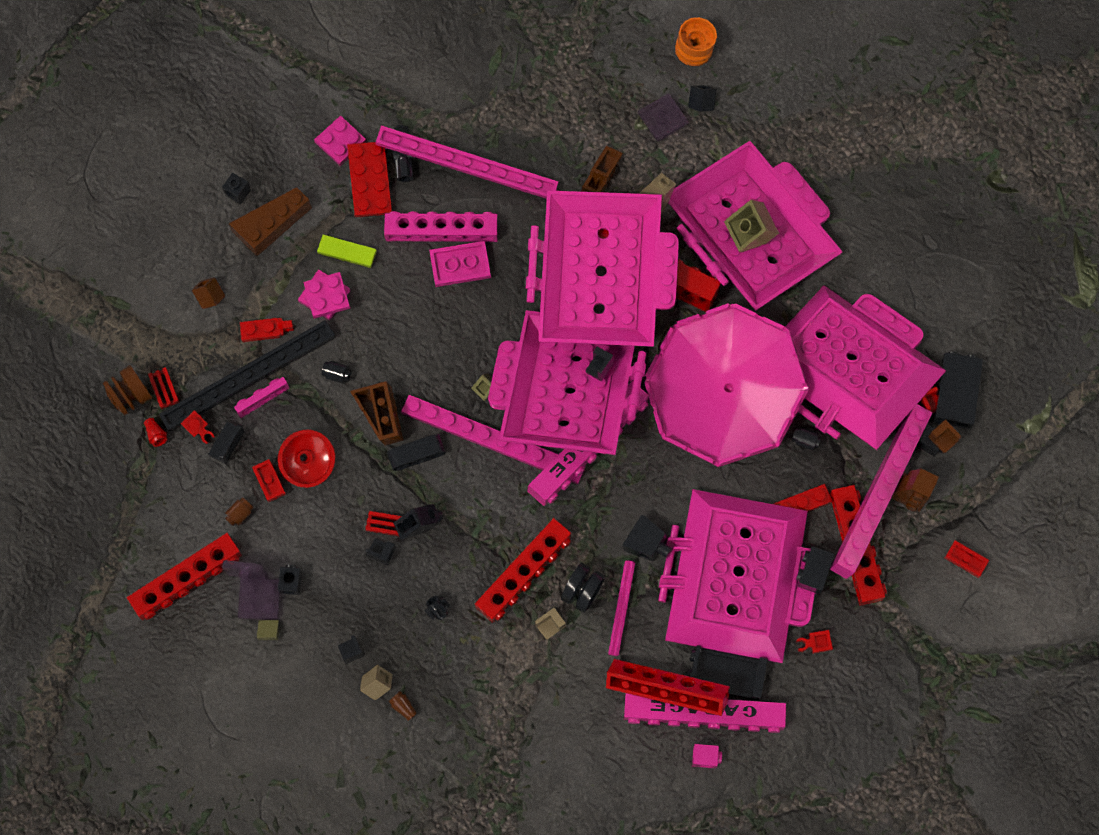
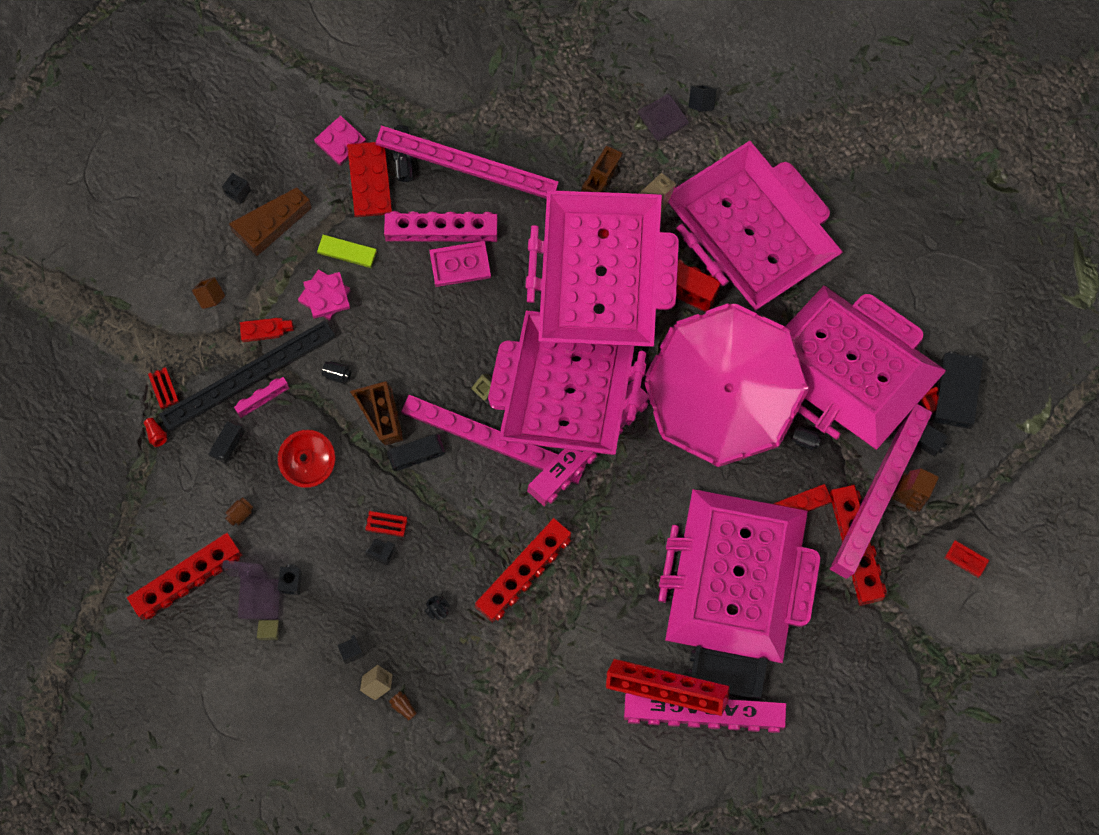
(126, 390): reddish brown wheel -> none
(196, 424): red plate -> none
(268, 480): red plate -> none
(425, 517): black torso -> none
(550, 623): dark tan panel -> none
(583, 587): black wheel -> none
(600, 364): black panel -> none
(621, 609): dark pink axle -> none
(647, 540): black torso -> none
(695, 41): orange wheel -> none
(706, 756): dark pink brick -> none
(751, 226): olive slope -> none
(815, 570): black brick -> none
(817, 641): red plate -> none
(944, 436): reddish brown panel -> none

